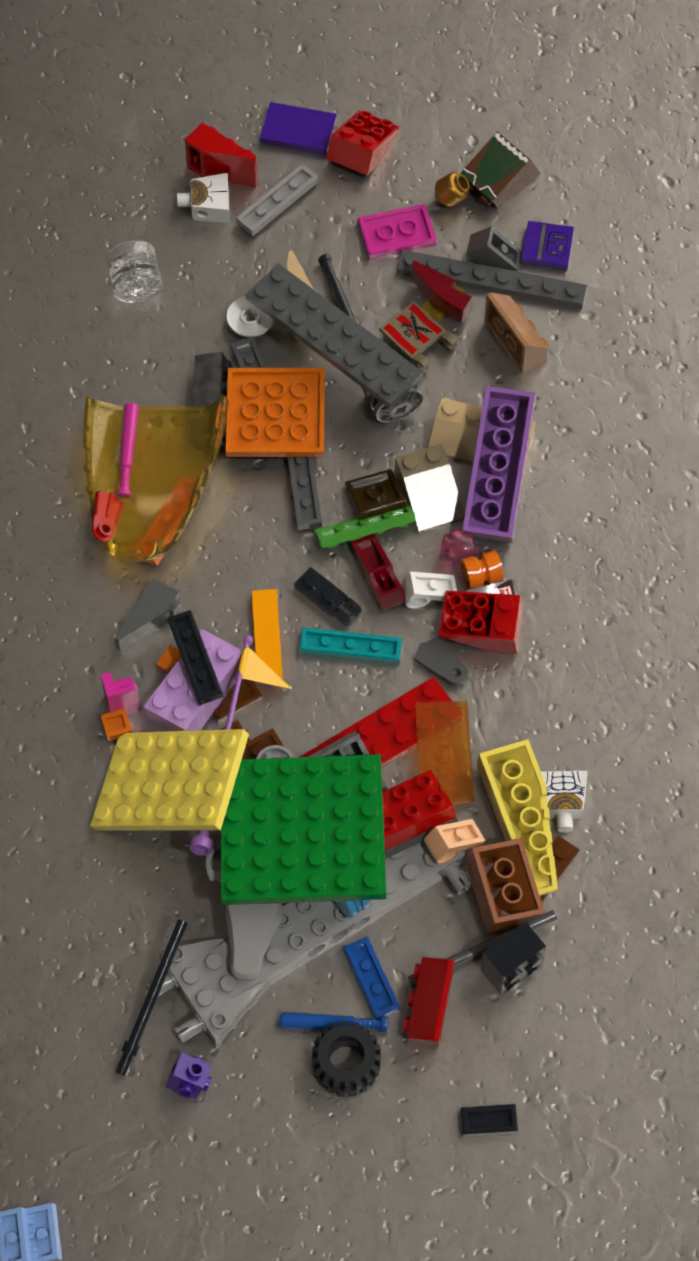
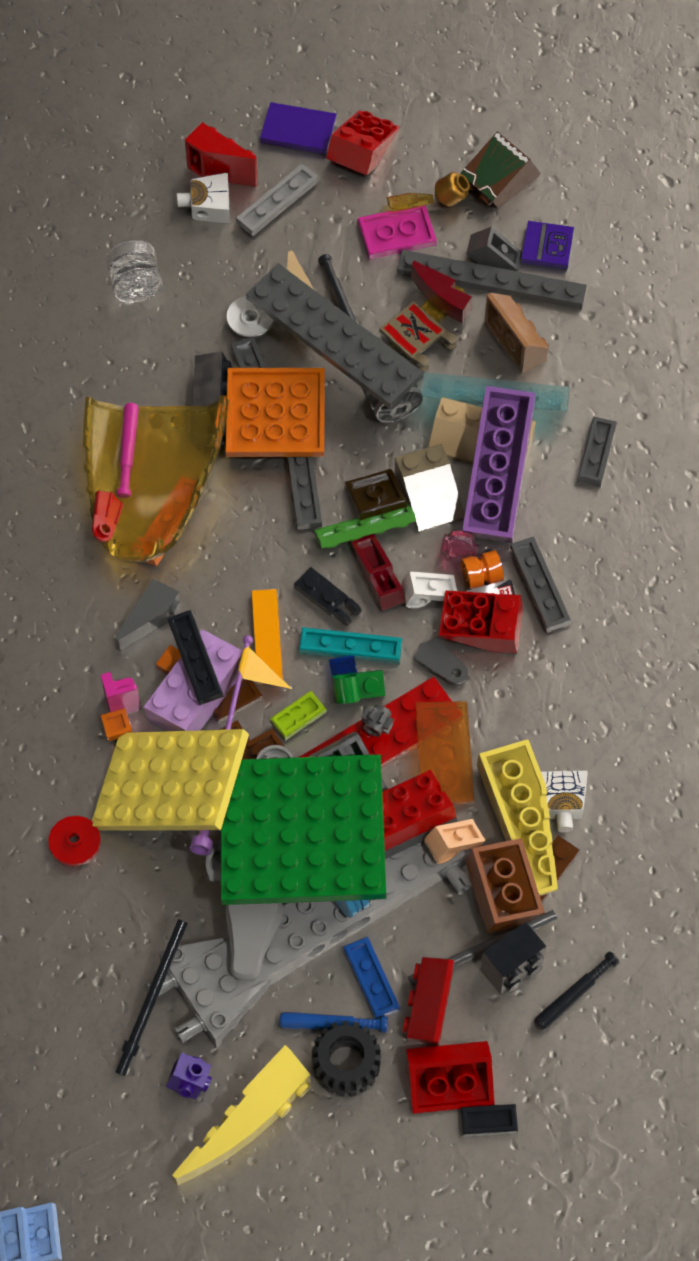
(75, 853): none -> red plate
(263, 1102): none -> light yellow wedge
(298, 715): none -> lime plate
(342, 665): none -> clear blue tile
(357, 686): none -> green plate
(377, 720): none -> dark grey gear
(408, 201): none -> clear yellow tile
(450, 1077): none -> red slope
(473, 389): none -> clear light blue brick
(540, 584): none -> dark grey plate
(574, 993): none -> black piece
(596, 451): none -> dark grey tile

